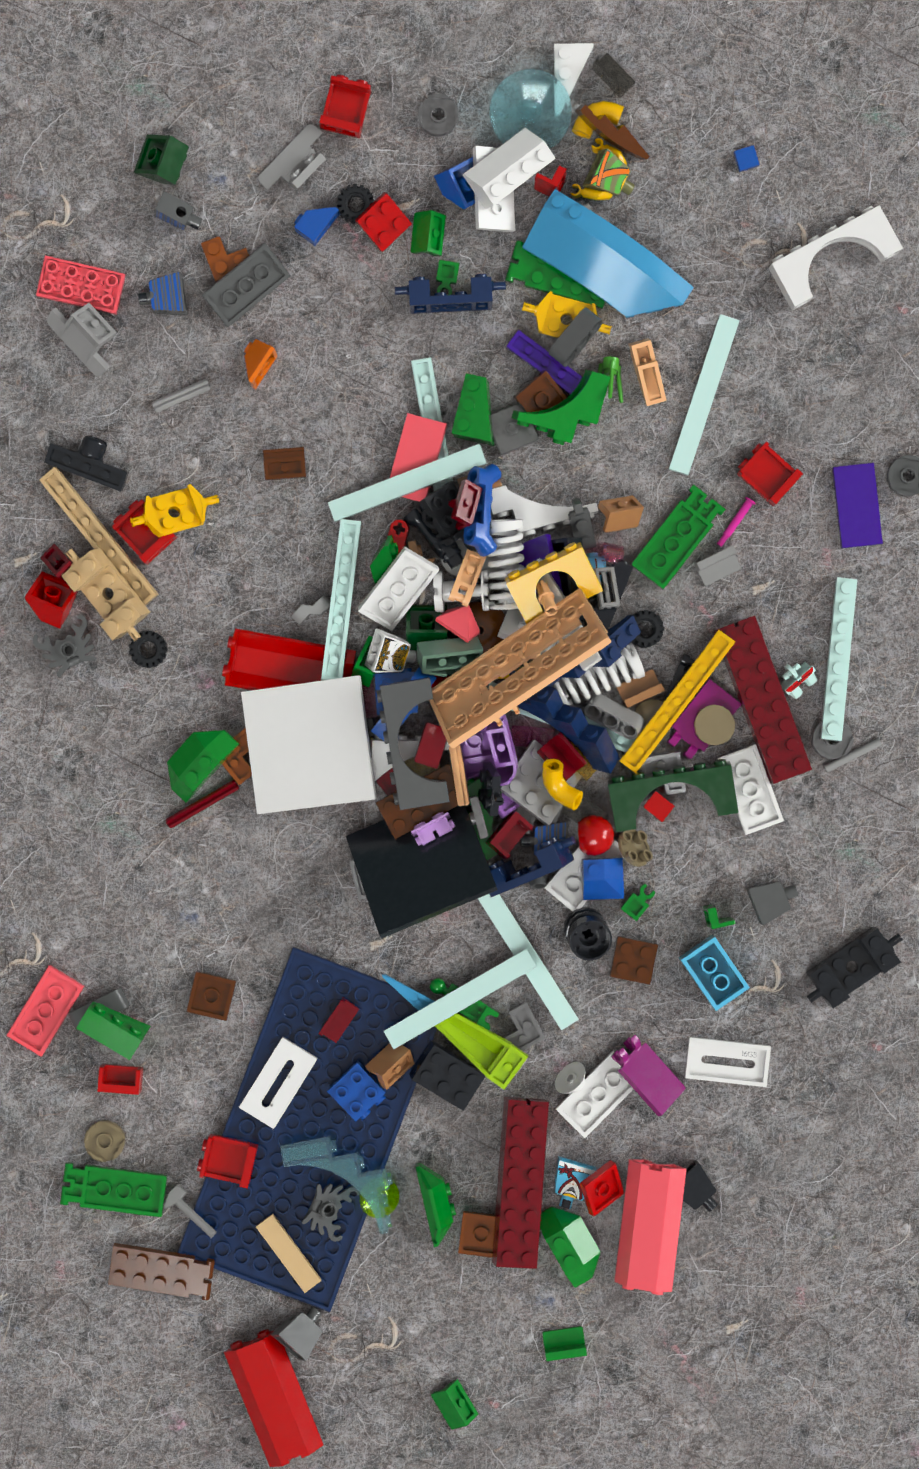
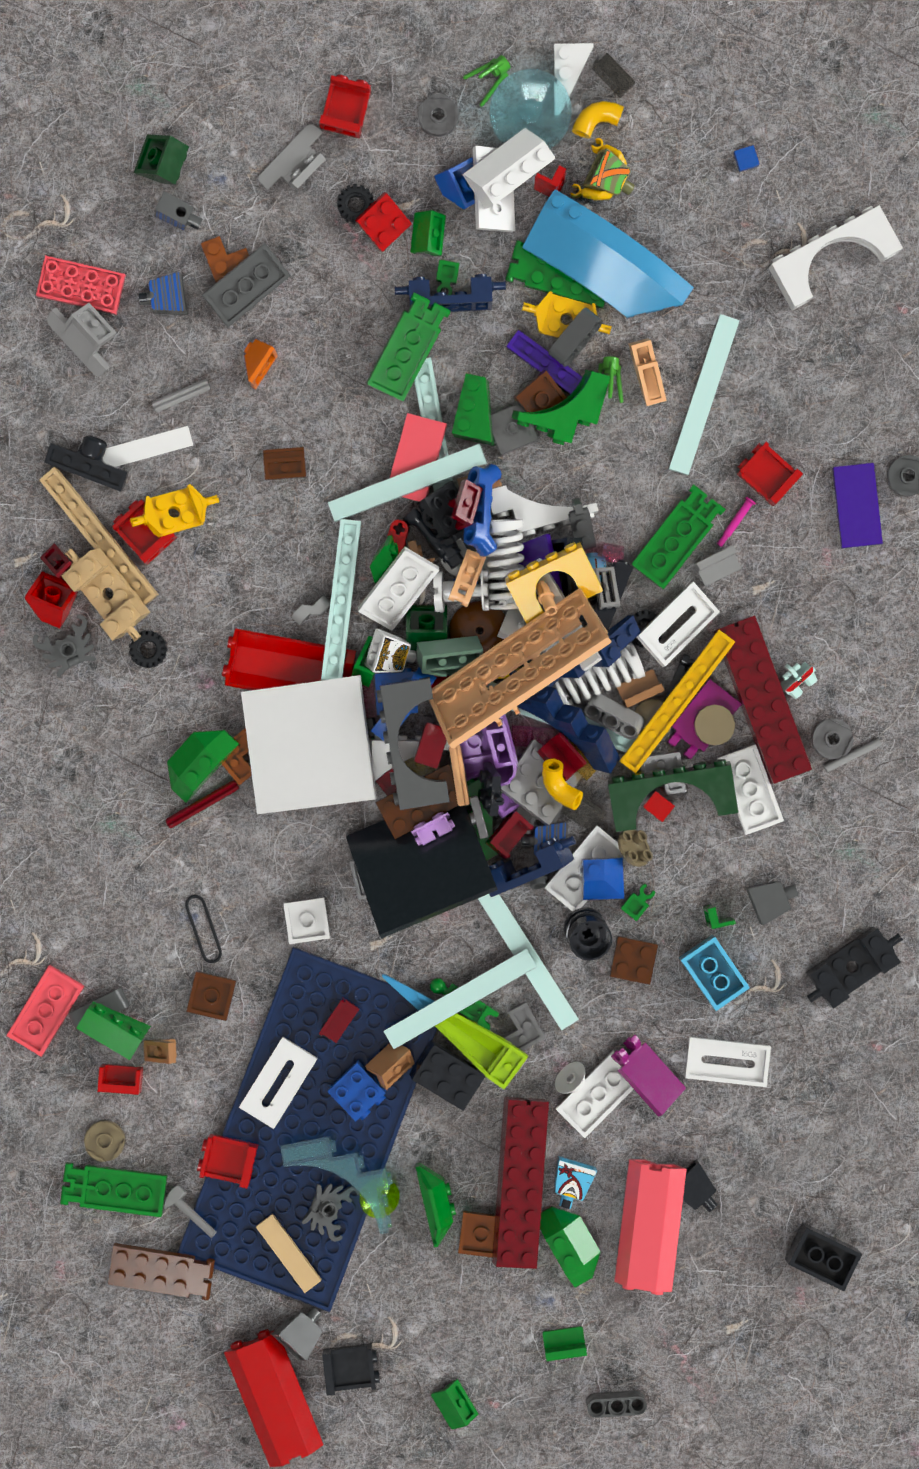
(148, 447): none -> white sticker
(160, 1051): none -> medium nougat slope
(195, 931): none -> black piece
(306, 920): none -> white plate
(315, 223): blue slope -> none
(350, 1368): none -> black panel
(407, 347): none -> green hinge
(460, 622): coral slope -> none
(497, 67): none -> bright green plant
(595, 835): red helmet -> none
(602, 1188): red plate -> none
(618, 136): reddish brown slope -> none
(621, 513): medium nougat panel -> none
(624, 1409): none -> dark grey beam
(703, 614): none -> white piece
(823, 1256): none -> black brick
(838, 659): light aqua plate -> none

